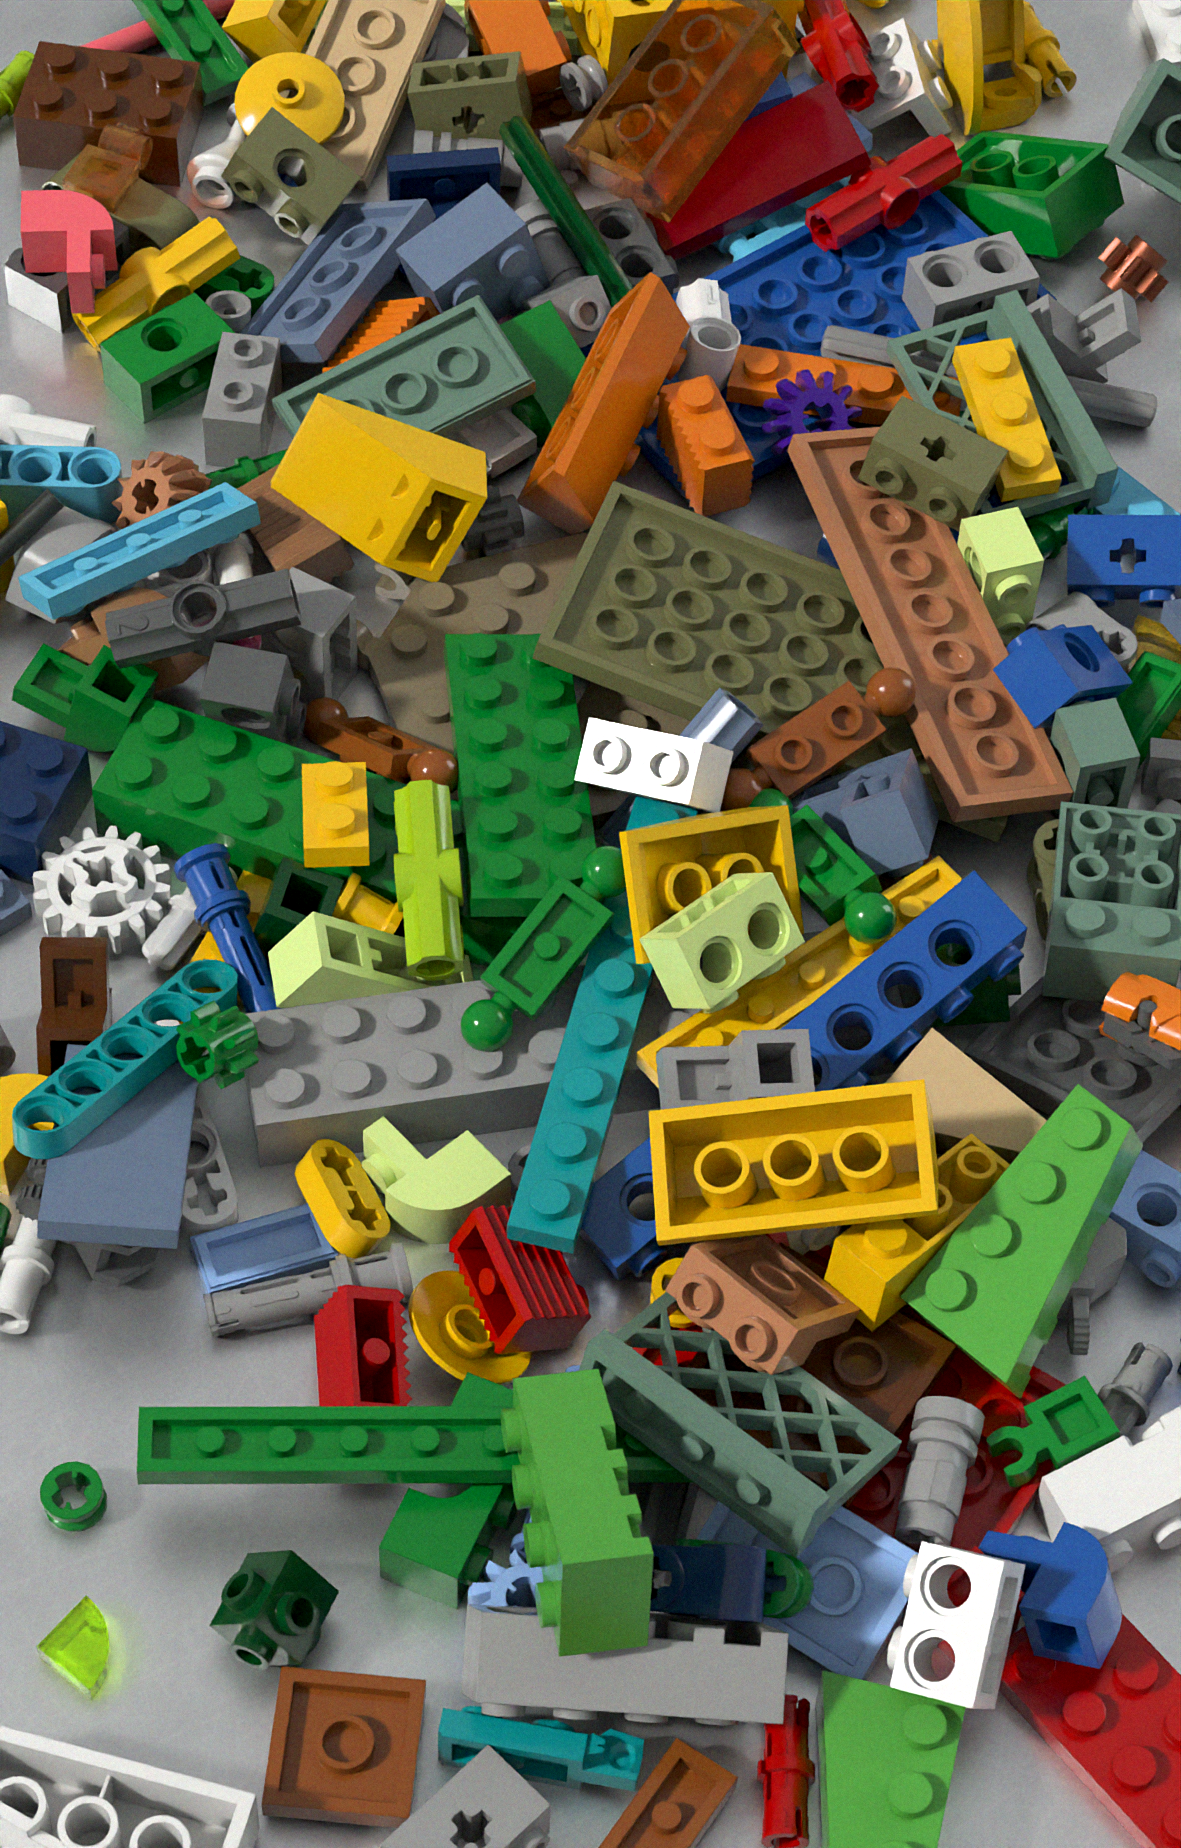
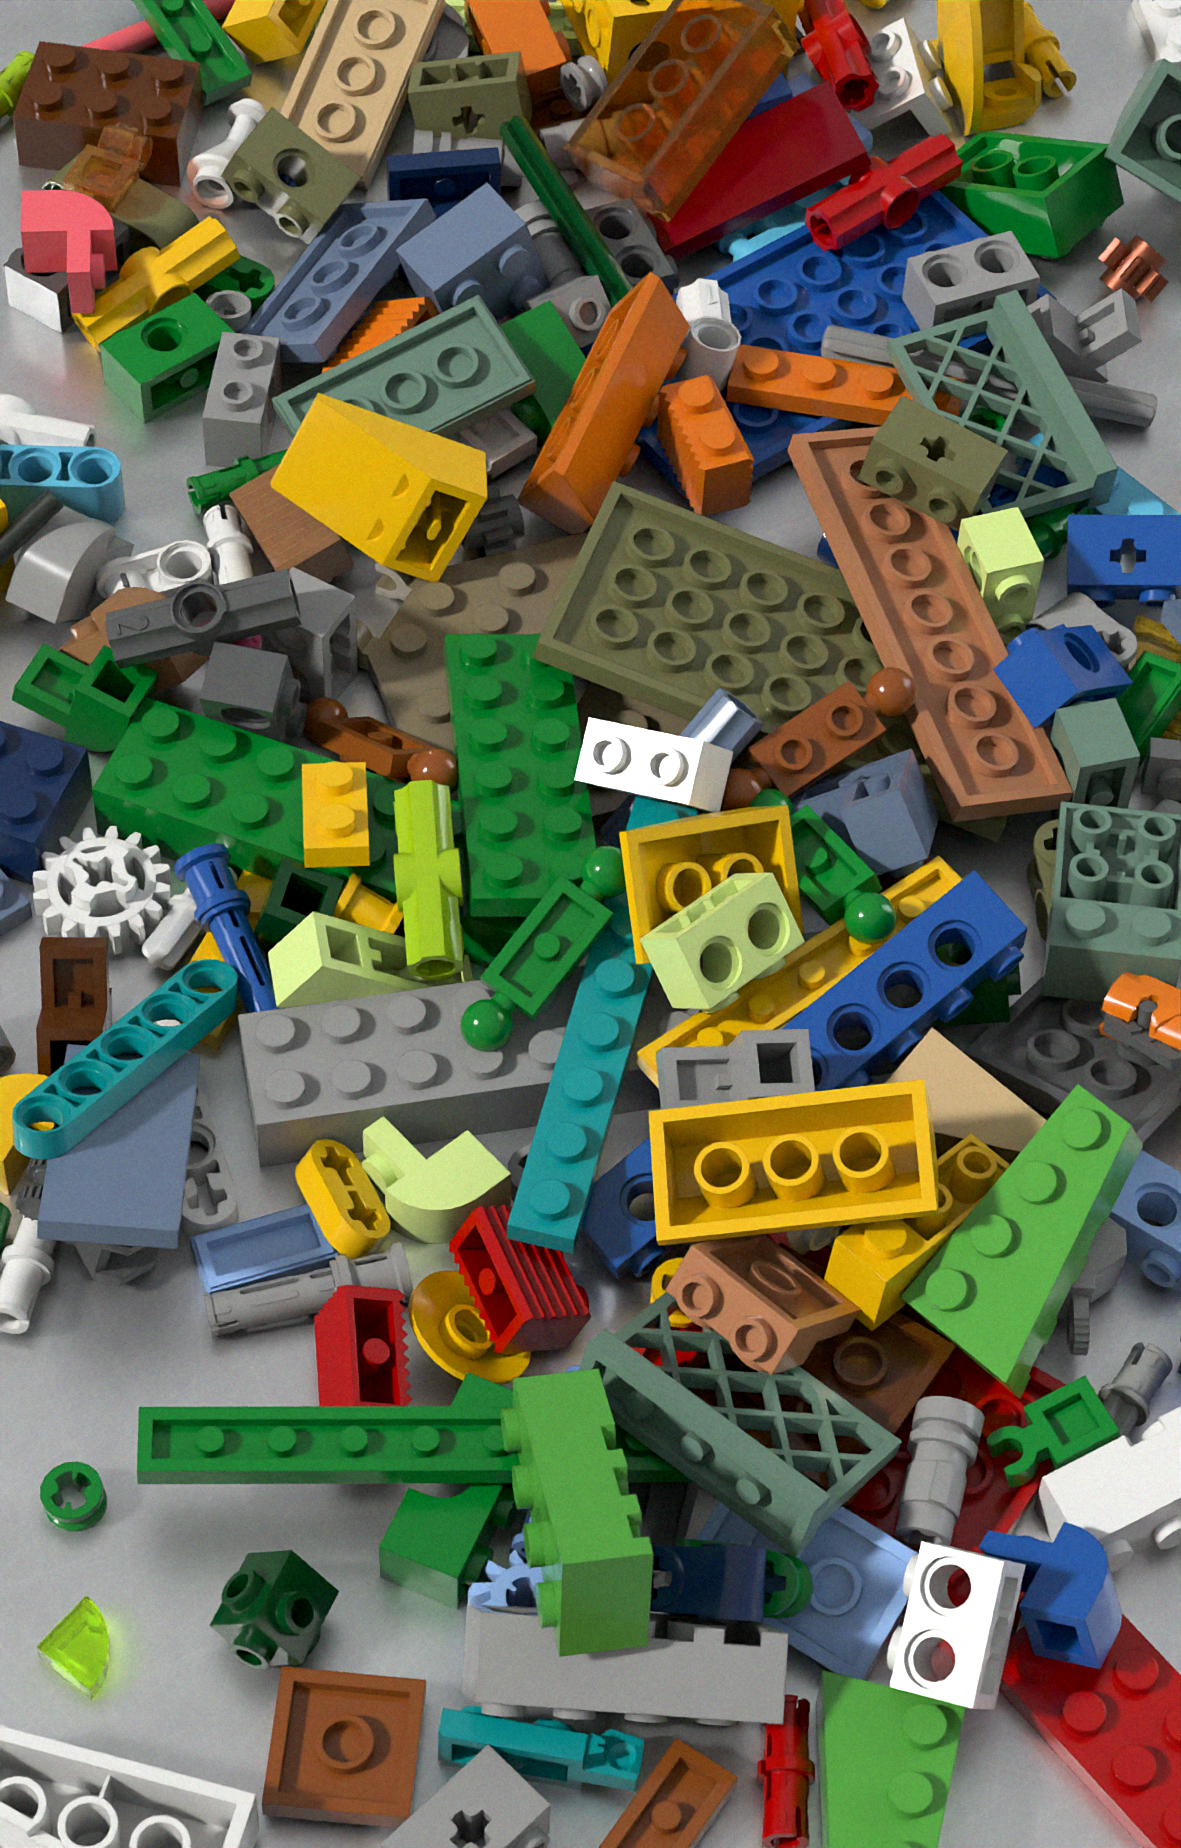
(139, 550): medium azure plate -> none
(158, 485): nougat gear -> none
(217, 1044): green gear -> none
(315, 108): yellow dish -> none
(805, 396): dark purple gear -> none
(1007, 416): yellow plate -> none

